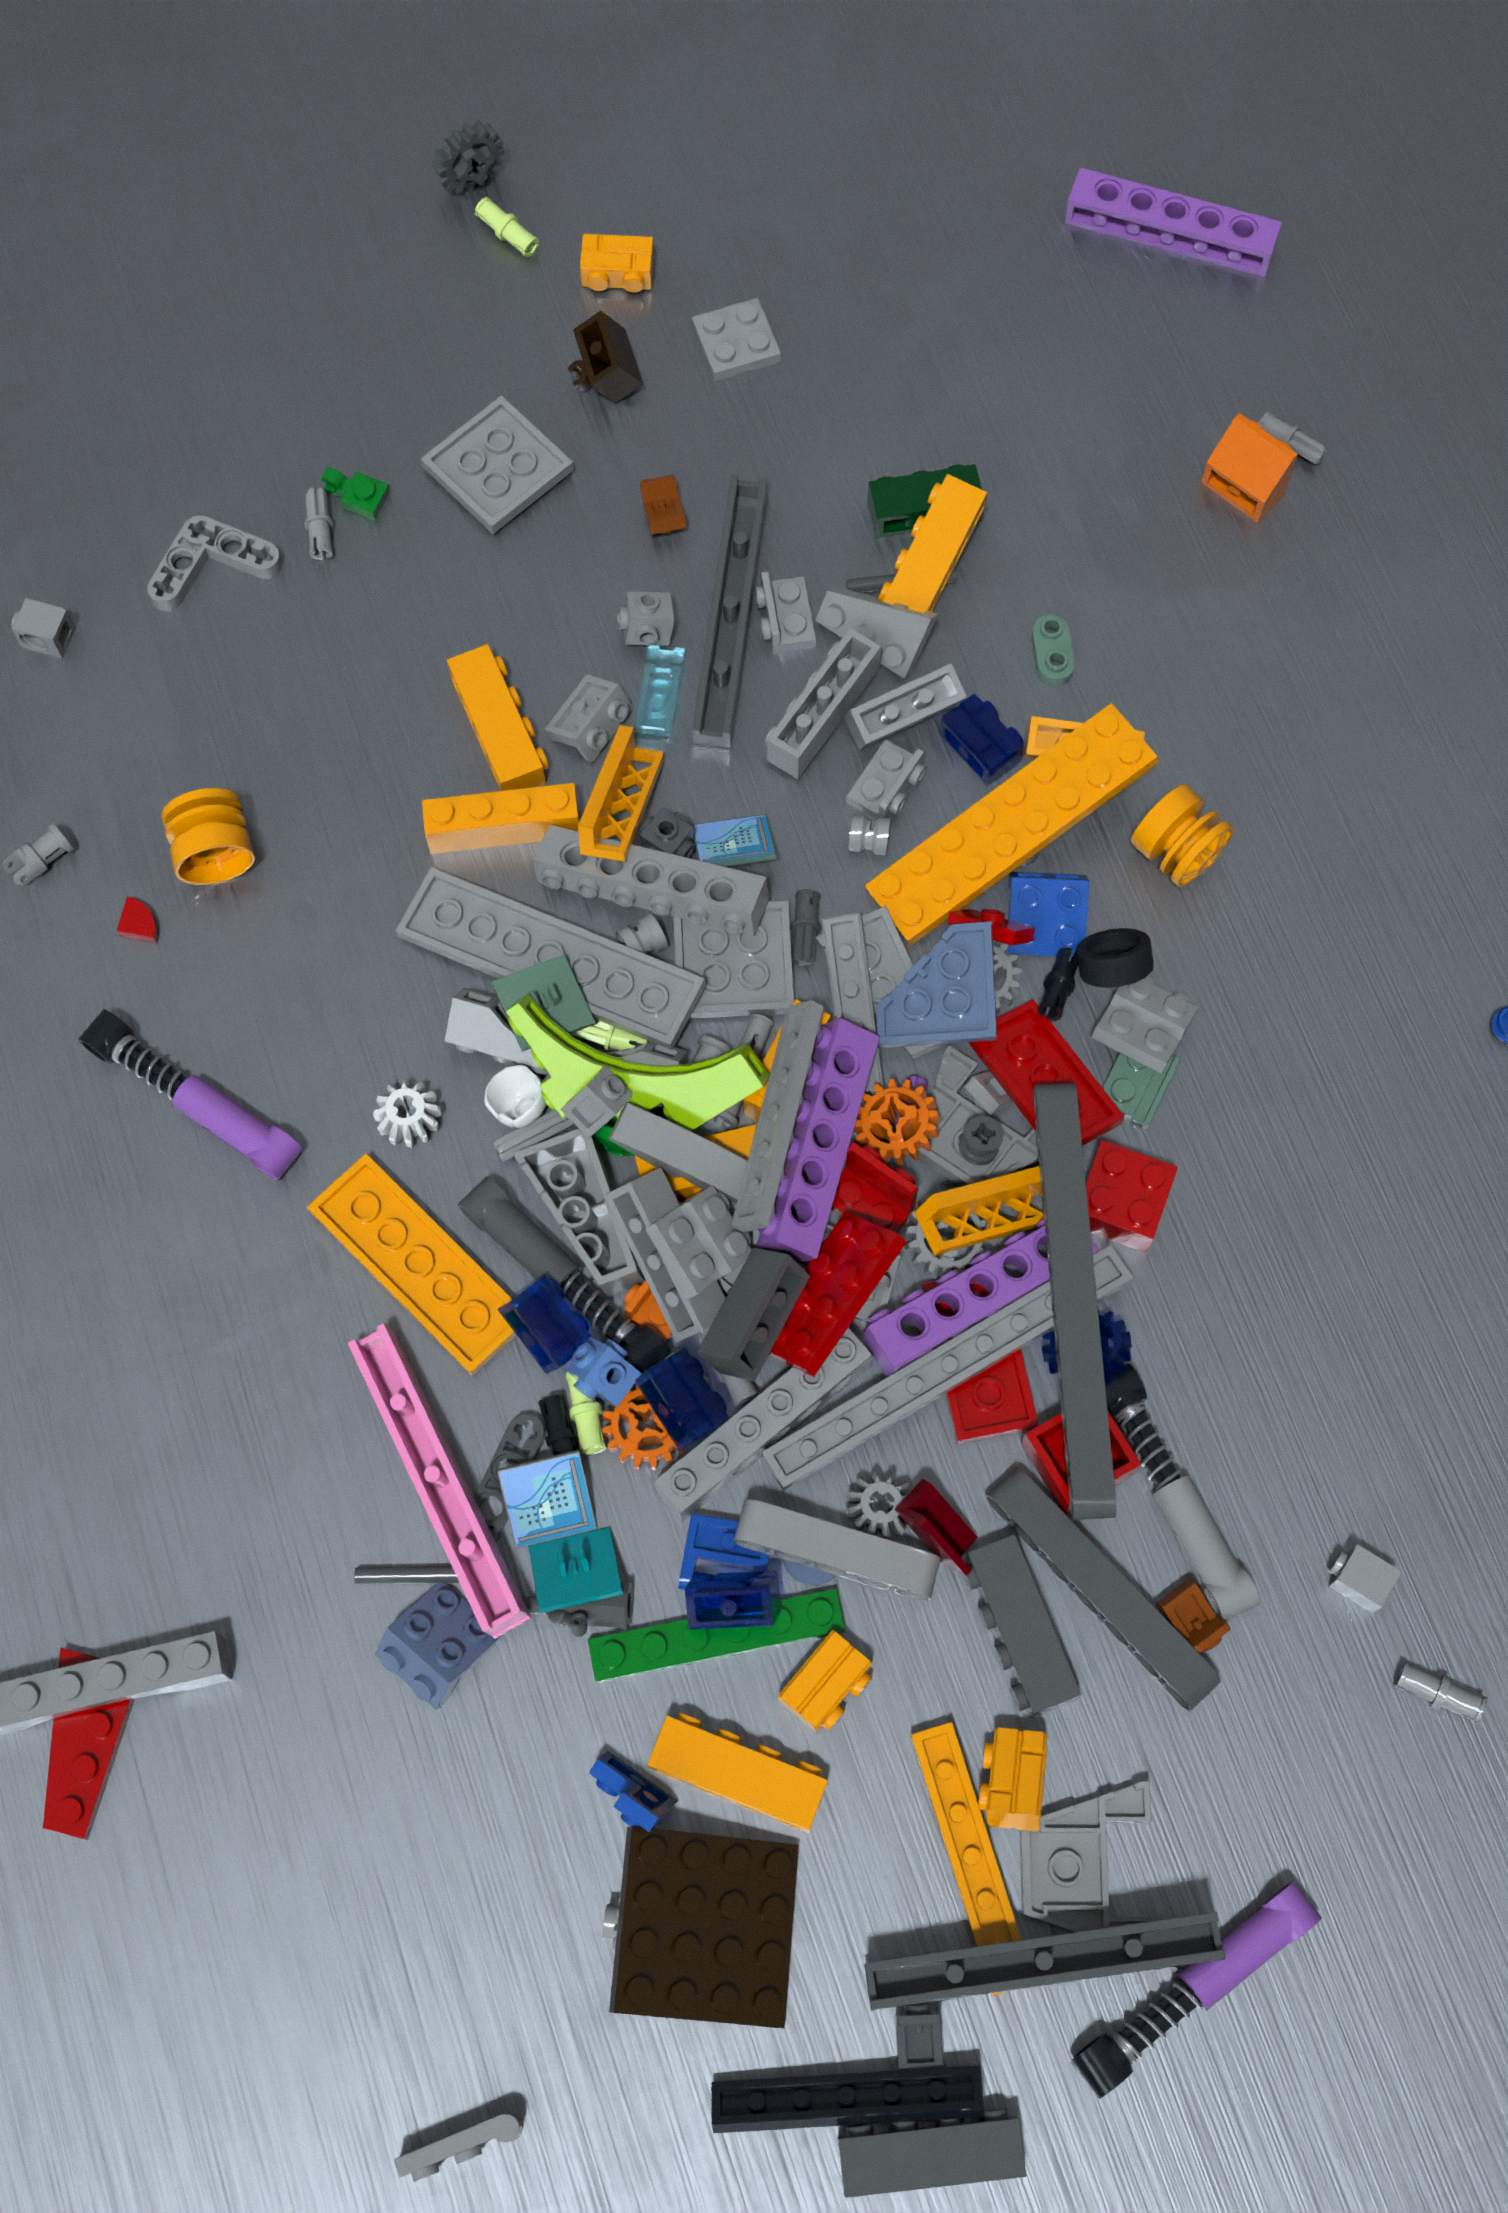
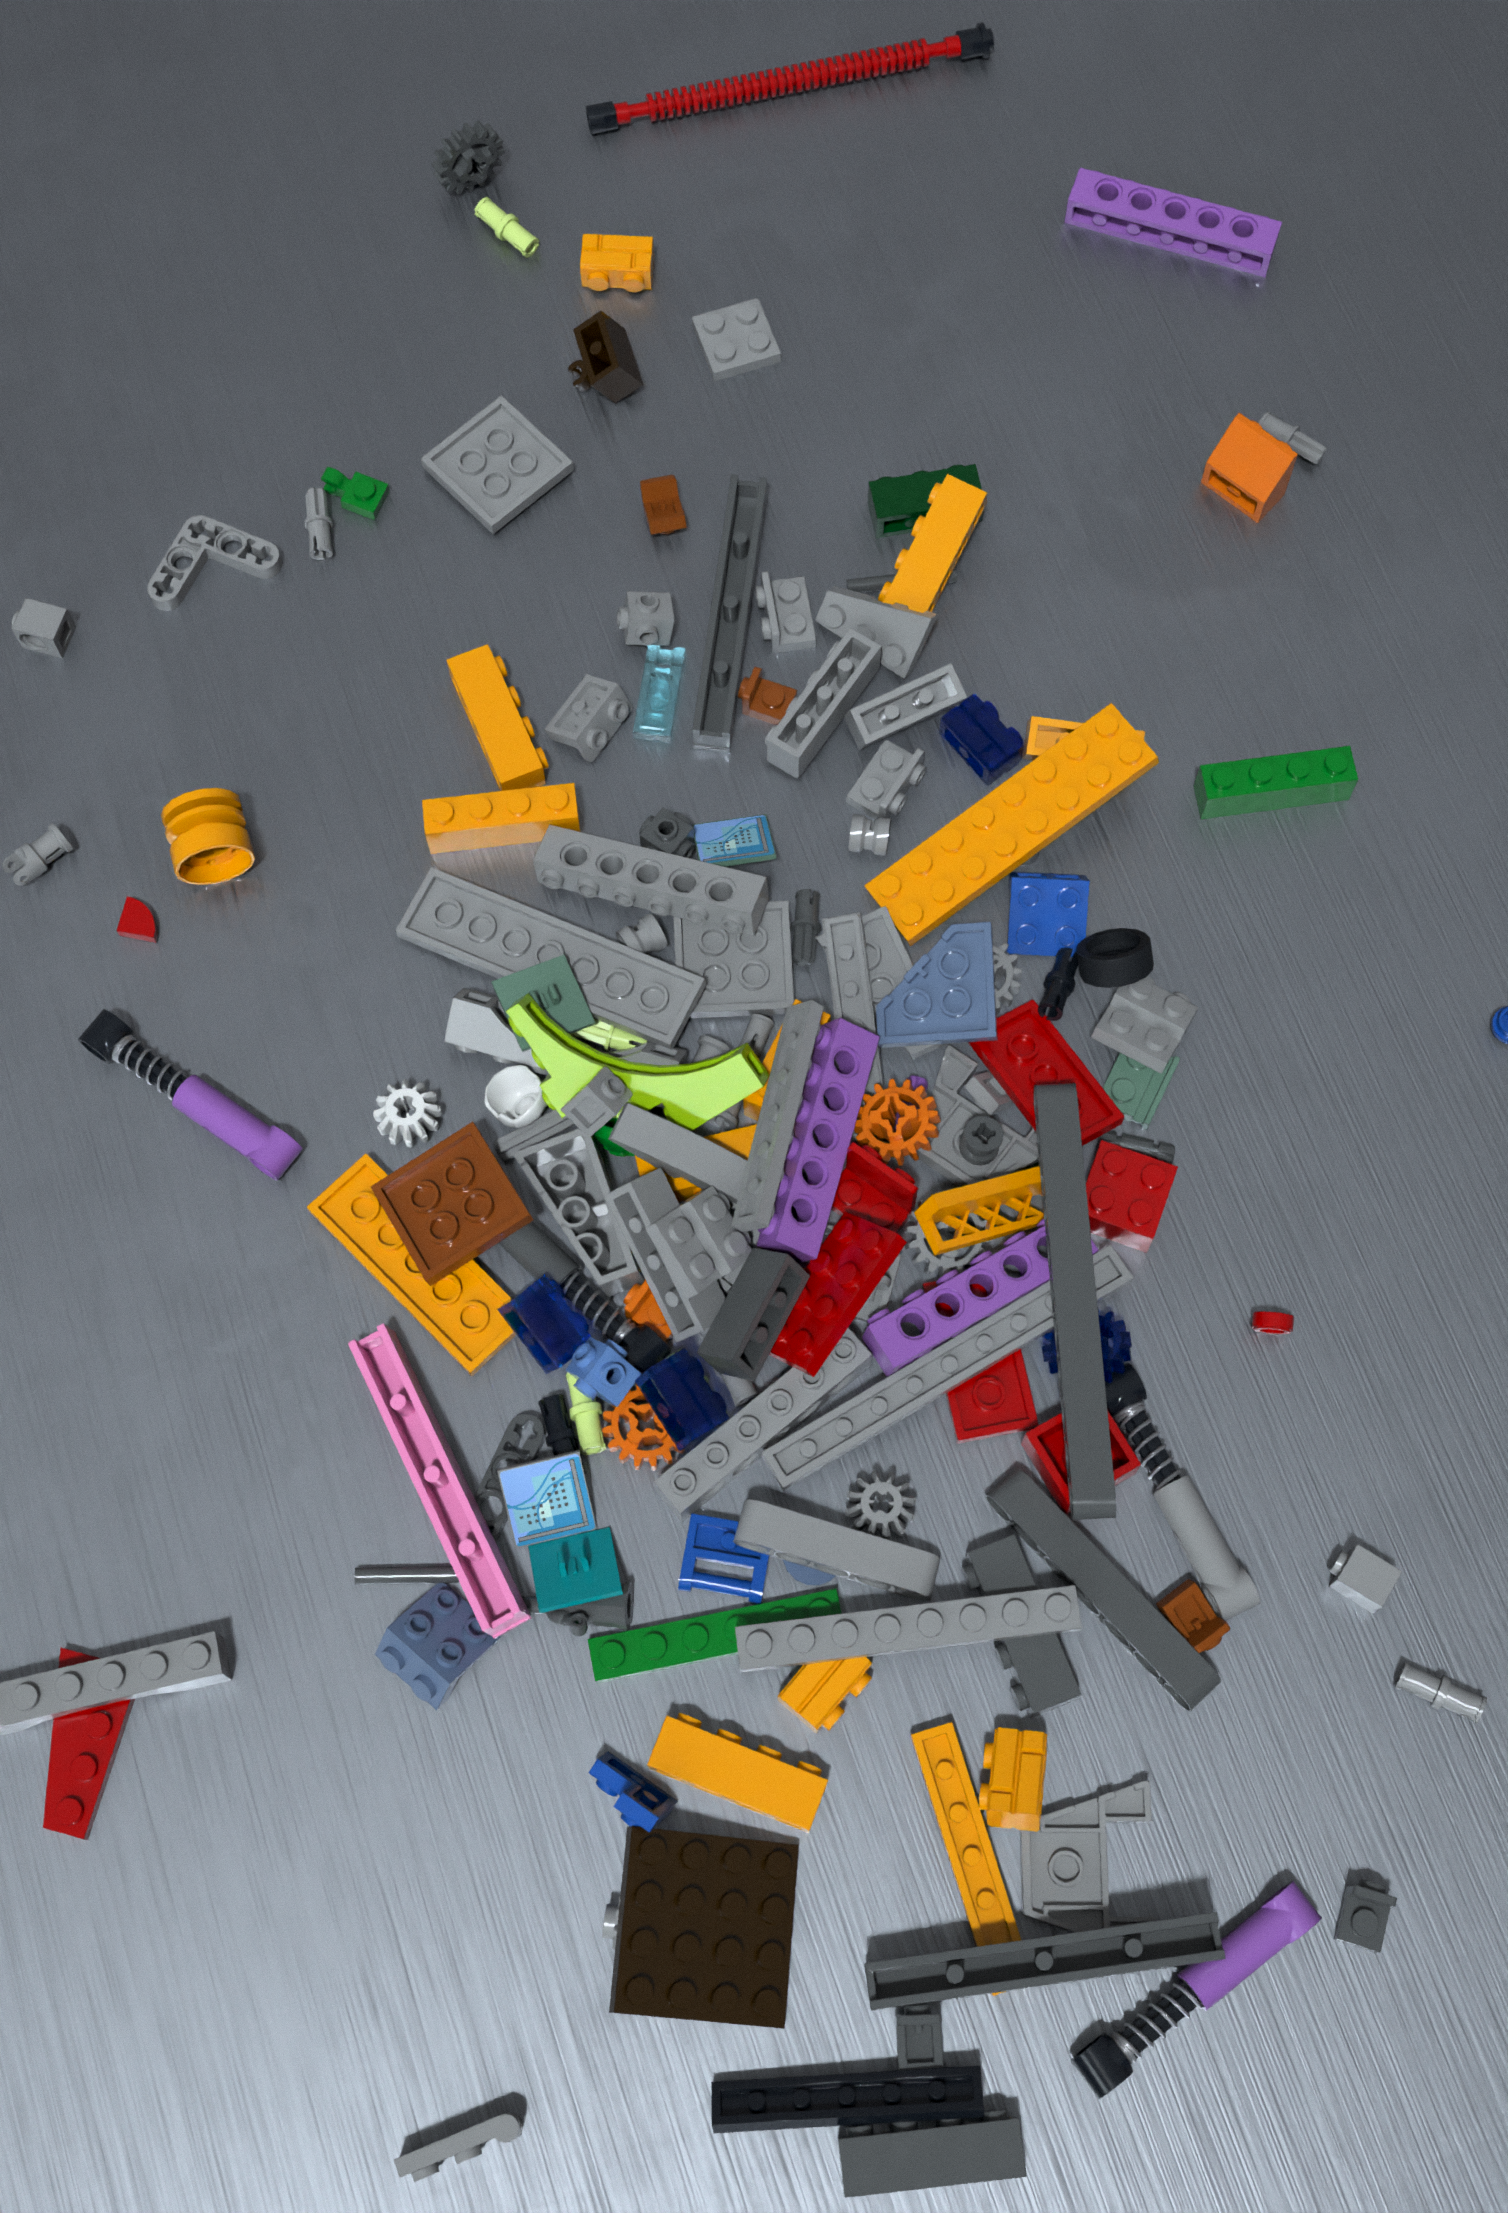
(451, 1203): none -> dark orange plate
(609, 799): light orange fence -> none
(733, 1600): clear blue brick -> none
(764, 698): none -> dark orange bracket
(908, 1628): none -> light grey plate
(937, 1525): dark red panel -> none
(965, 43): none -> red hose
(1002, 929): red plate -> none
(1052, 647): sand green plate -> none
(1163, 1151): none -> dark grey axle
(1176, 830): light orange wheel -> none
(1272, 1322): none -> red tile
(1275, 782): none -> green brick
(1364, 1915): none -> dark grey bracket

